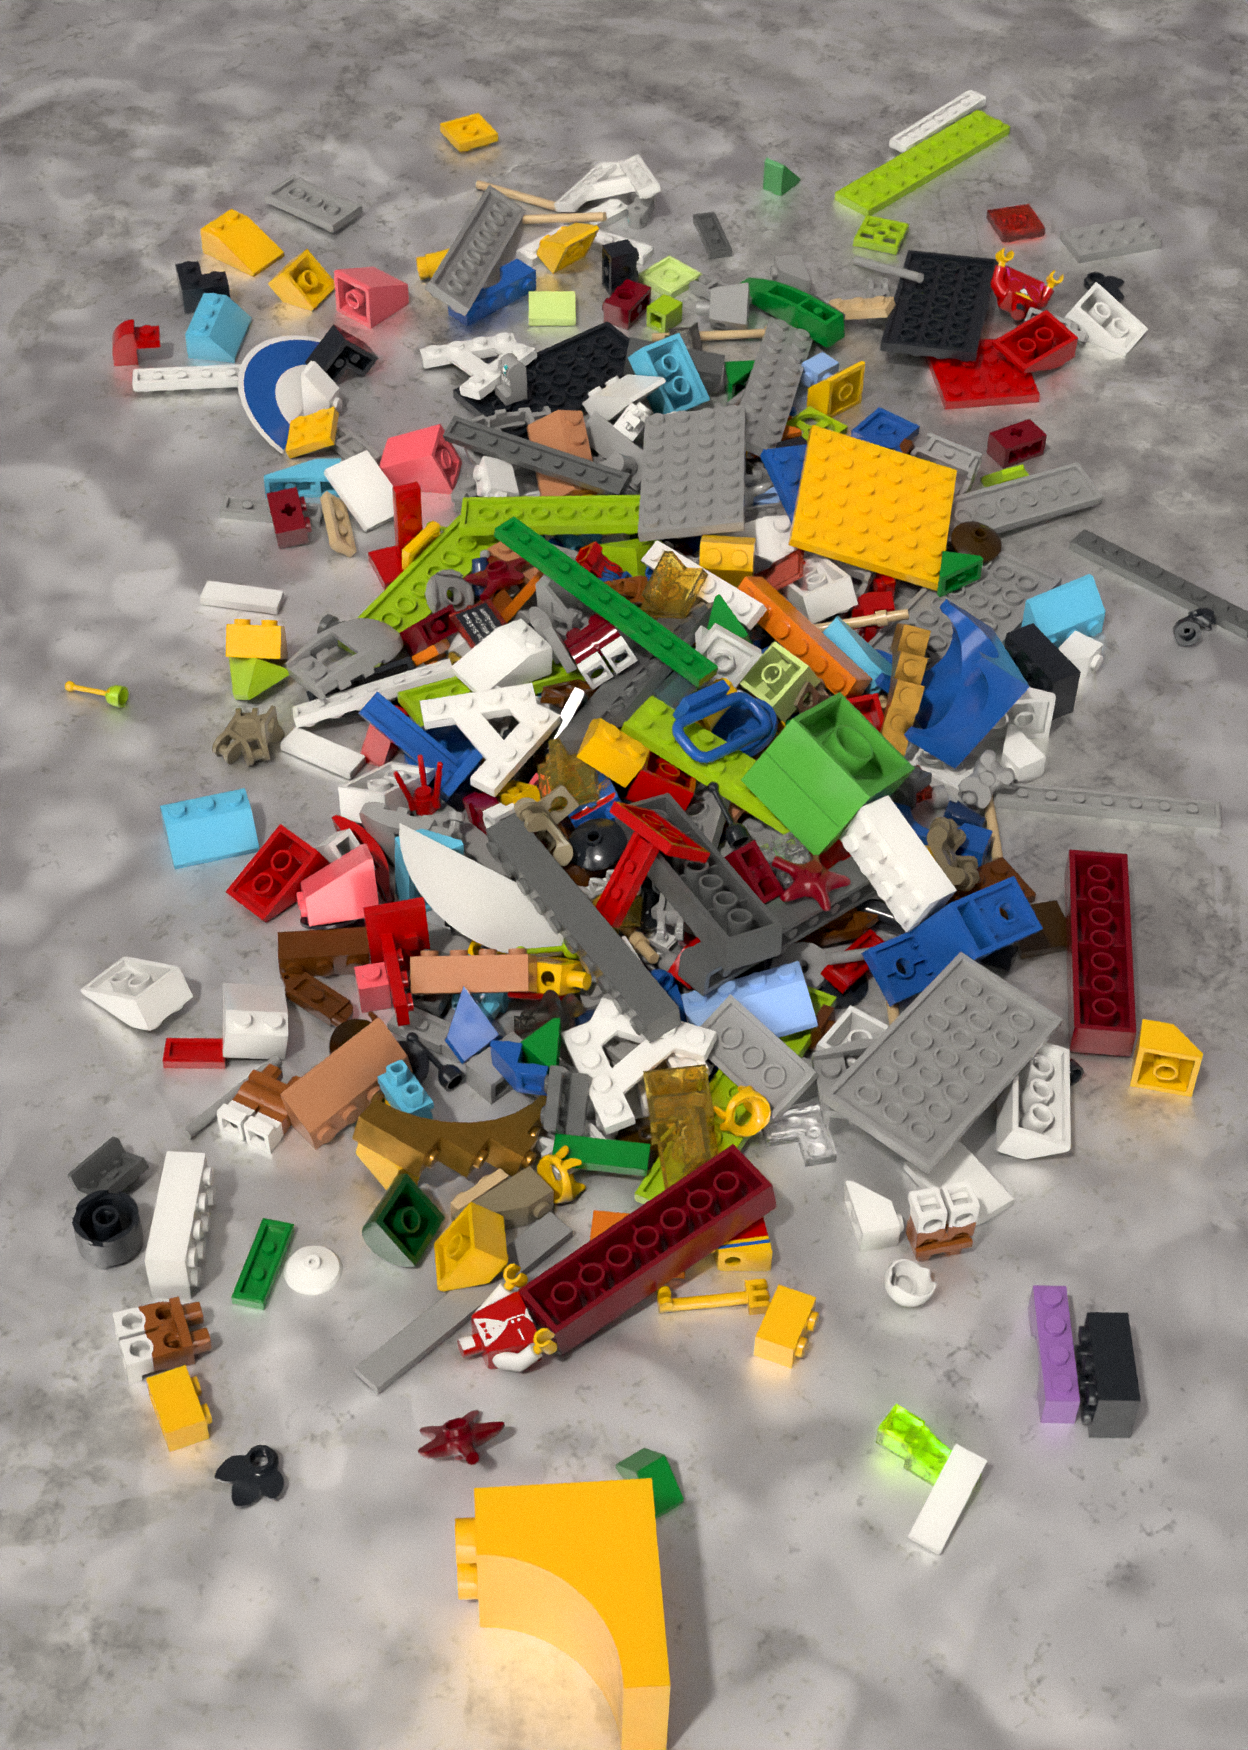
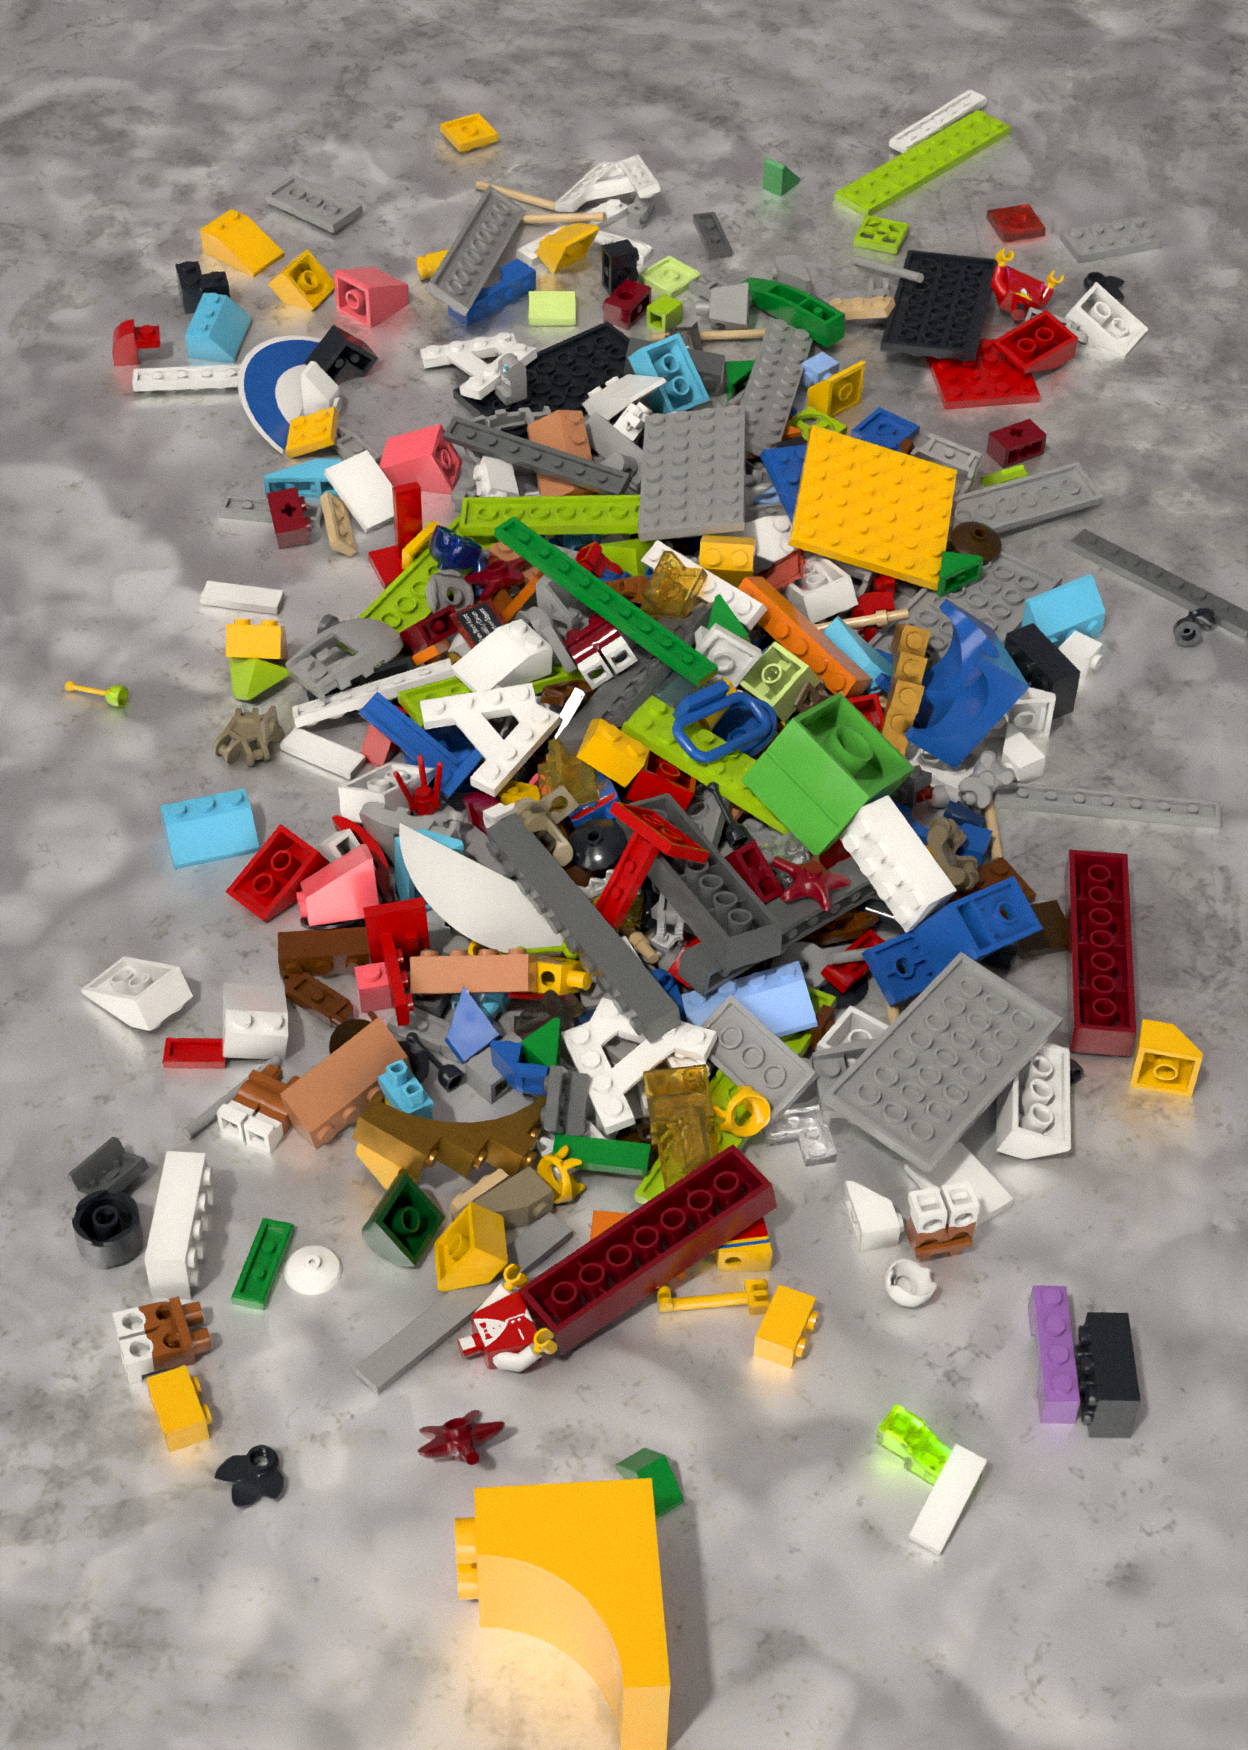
(453, 550): none -> clear blue cylinder

